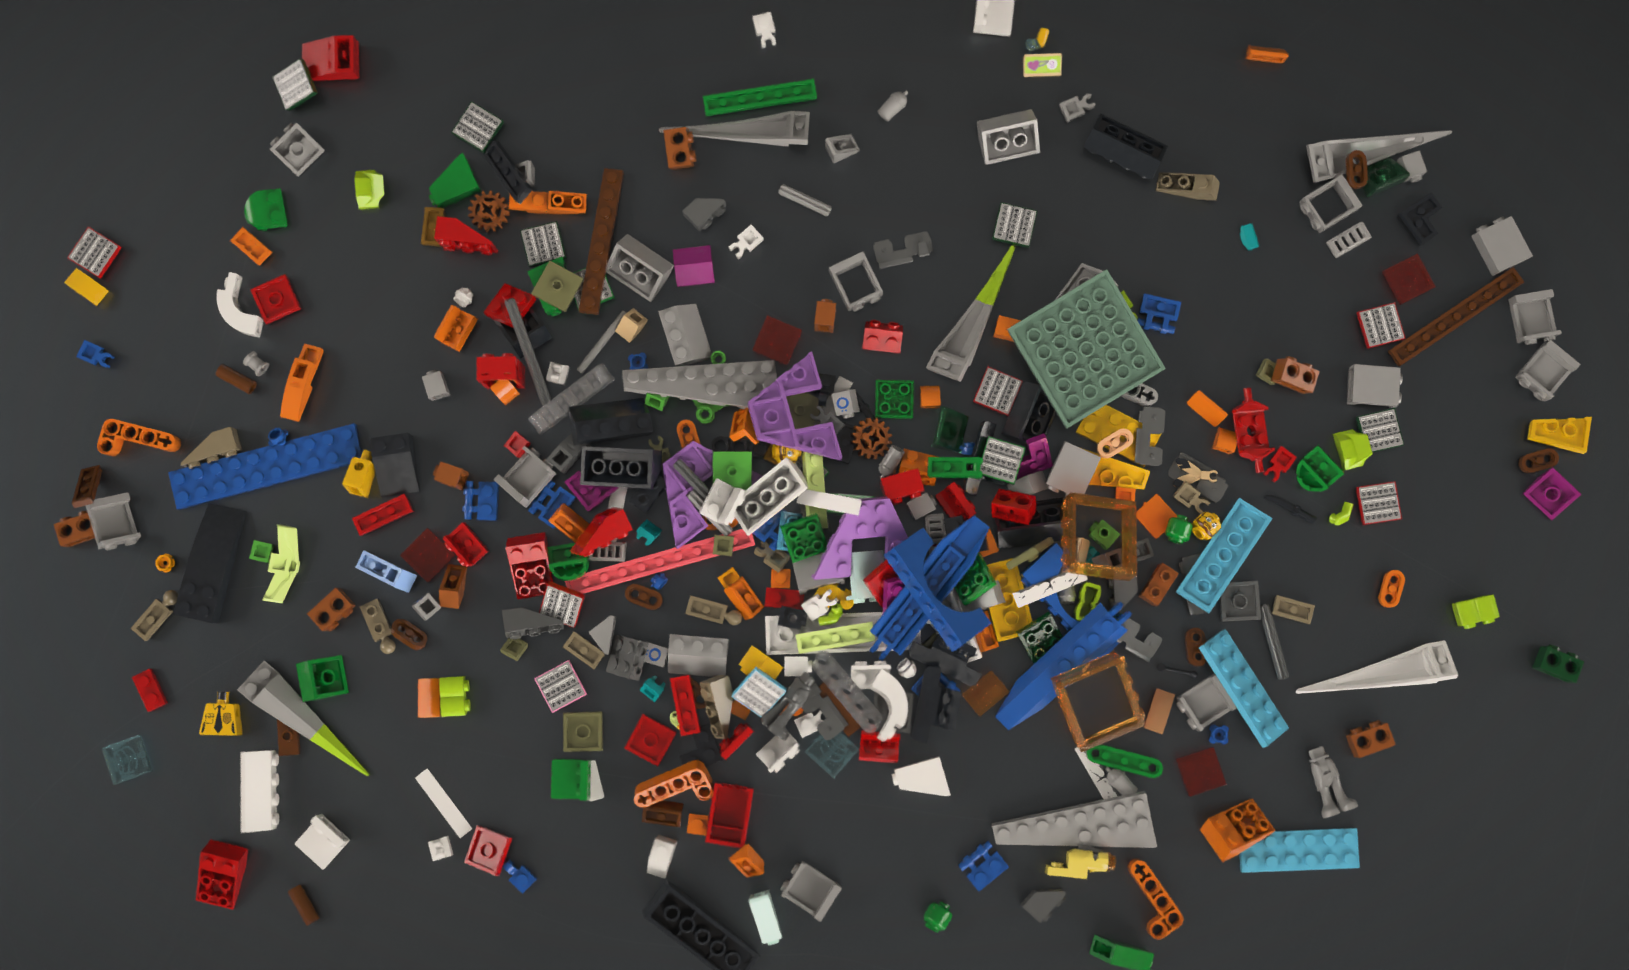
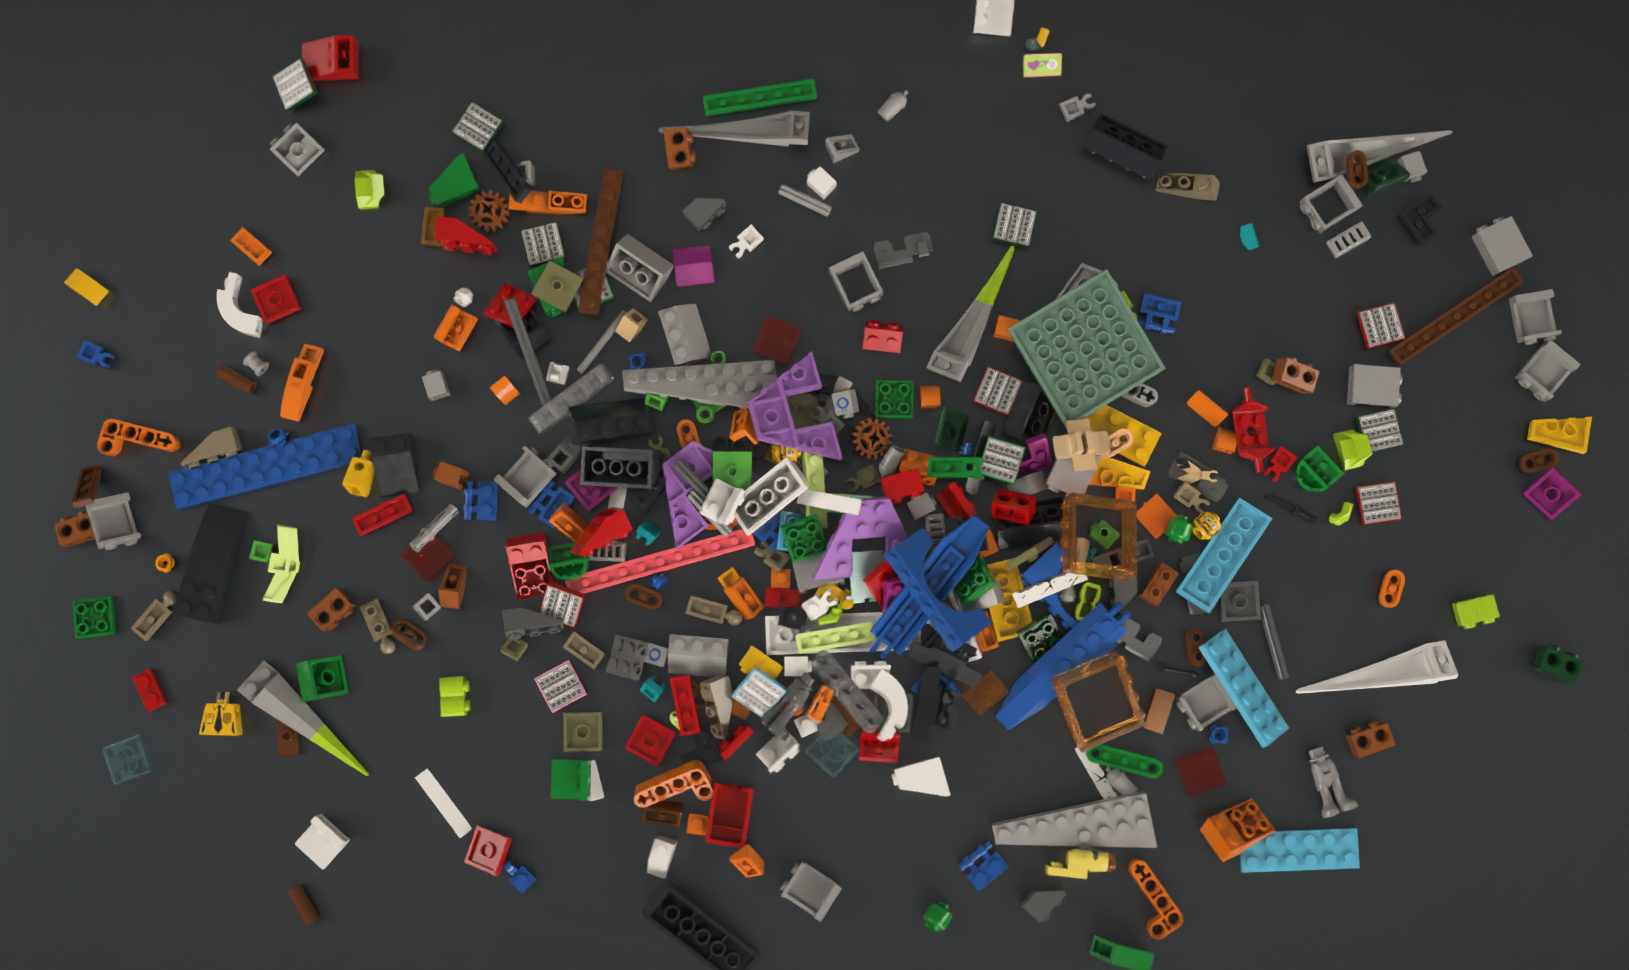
(94, 252): tile -> none
(94, 617): none -> green tile
(221, 873): red slope -> none
(259, 790): white slope -> none
(265, 210): green slope -> none
(386, 571): light blue slope -> none
(427, 534): none -> light grey pin
(428, 697): orange slope -> none
(440, 848): white tile -> none
(465, 545): red bracket -> none
(500, 368): red piece -> none
(516, 443): red plate -> none
(604, 633): light grey slope -> none
(723, 545): olive plate -> none
(764, 26): white plate -> none
(765, 917): light aqua slope -> none
(820, 703): none -> orange hinge
(821, 182): none -> white brick
(825, 316): dark orange brick -> none
(866, 478): none -> olive plate
(907, 668): white plate -> none
(1008, 136): light grey slope -> none
(1072, 446): none -> tan piece
(1153, 423): dark grey piece -> none
(1266, 54): orange slope -> none
(1293, 609): dark tan plate -> none
(1408, 279): clear red plate -> none

